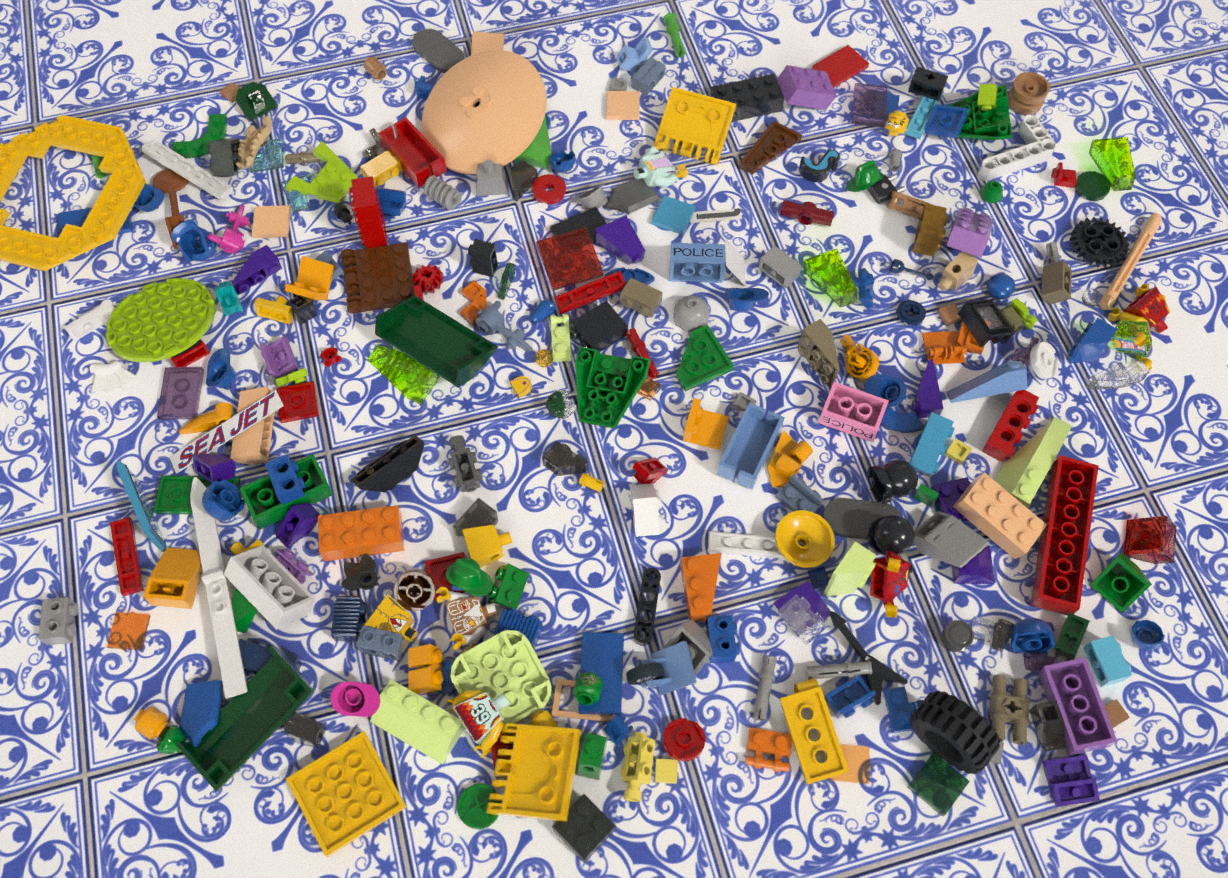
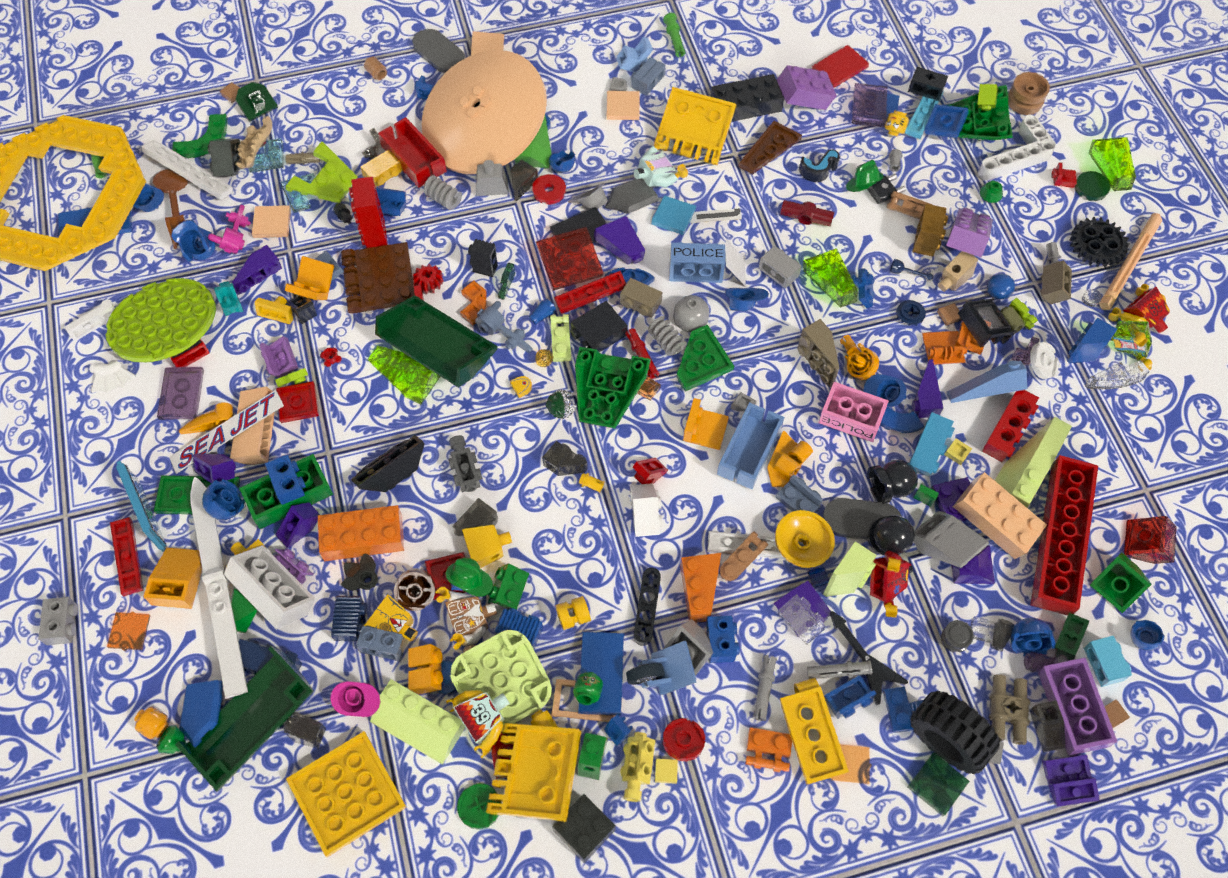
(219, 370): blue piece -> none
(580, 611): none -> yellow wheel
(666, 337): none -> light grey piece
(742, 558): none -> medium nougat plate

